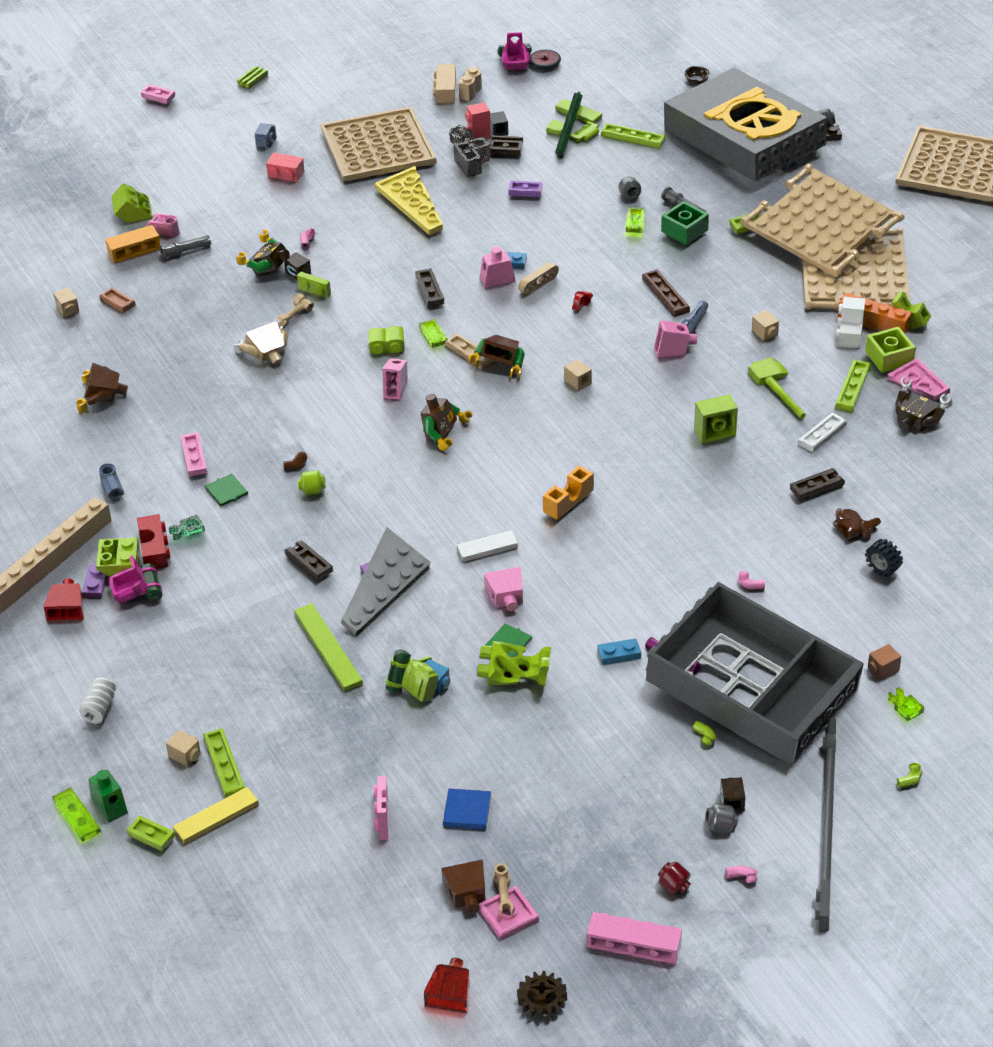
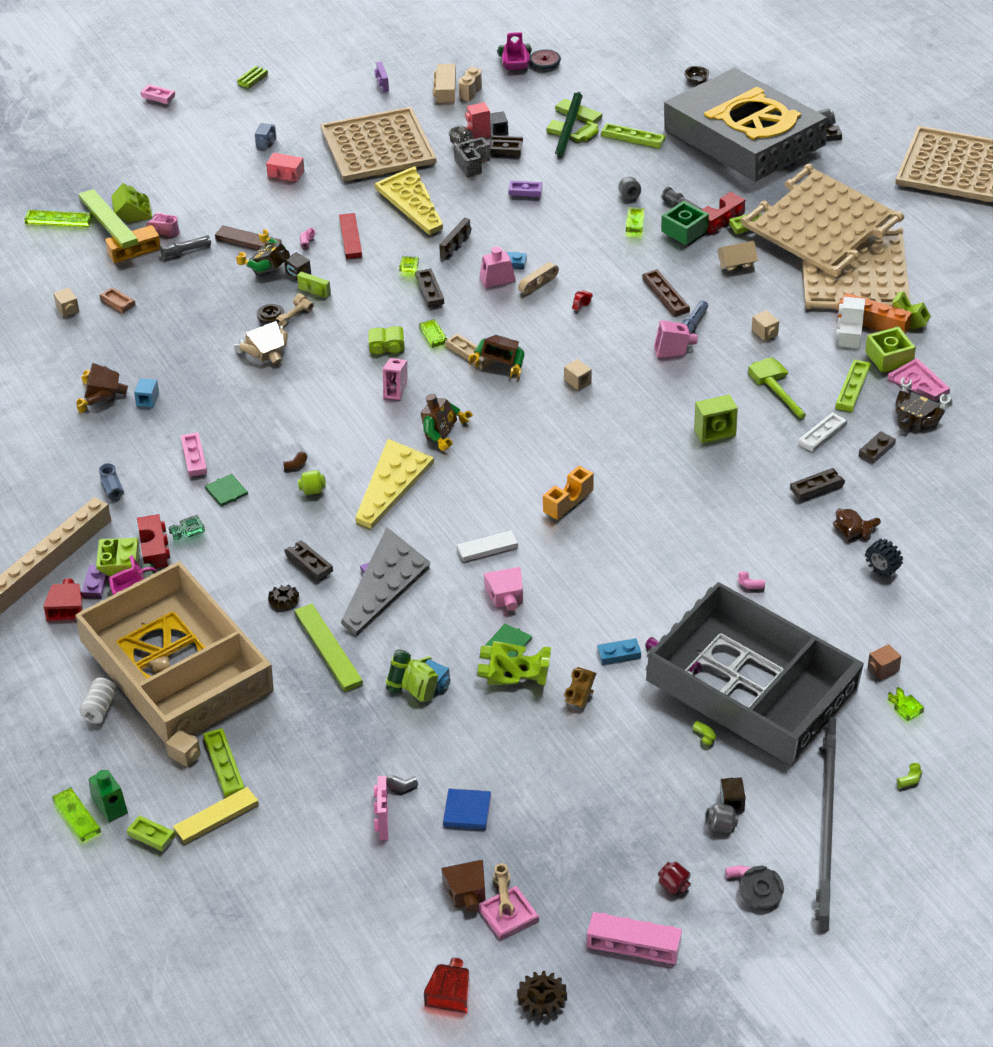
(59, 218): none -> clear neon green tile
(108, 218): none -> tile
(146, 392): none -> dark azure brick
(159, 664): none -> tan piece
(197, 690): none -> tan panel
(240, 237): none -> tile
(264, 313): none -> dark brown gear
(283, 602): none -> dark brown gear
(350, 235): none -> tile
(381, 76): none -> medium lavender plate
(394, 475): none -> light yellow wing
(401, 785): none -> flat silver arm
(409, 264): none -> clear neon green plate
(455, 238): none -> dark brown plate
(580, 687): none -> pearl gold hips
(729, 207): none -> red arch
(737, 255): none -> tan brick
(761, 888): none -> dark grey tile
(877, 447): none -> dark brown plate

